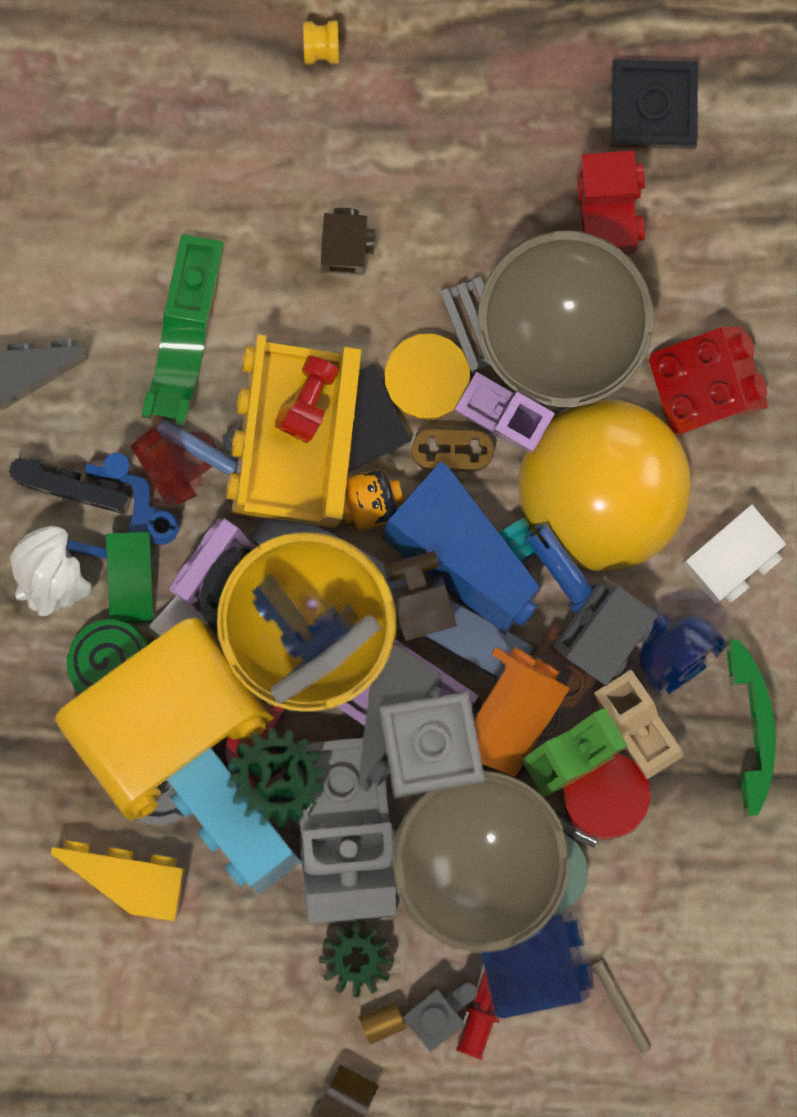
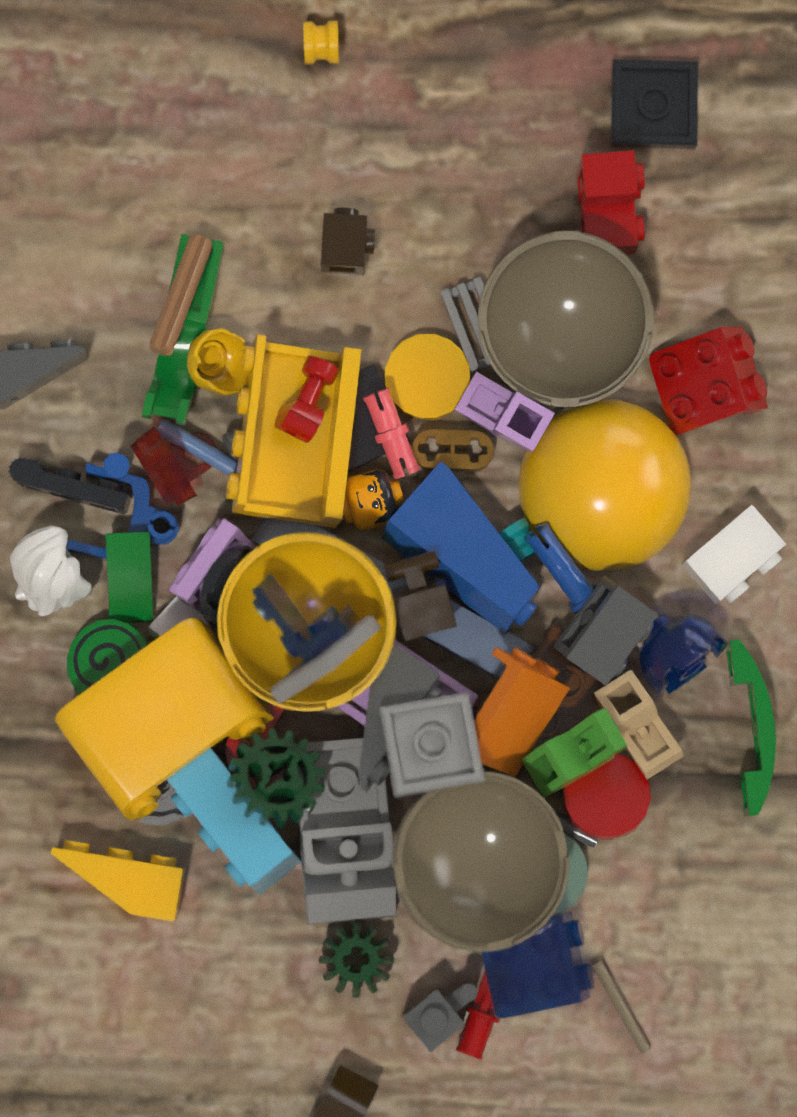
(180, 295): none -> medium nougat axle
(216, 362): none -> yellow hair
(382, 1022): pearl gold hinge -> none
(391, 433): none -> coral pin

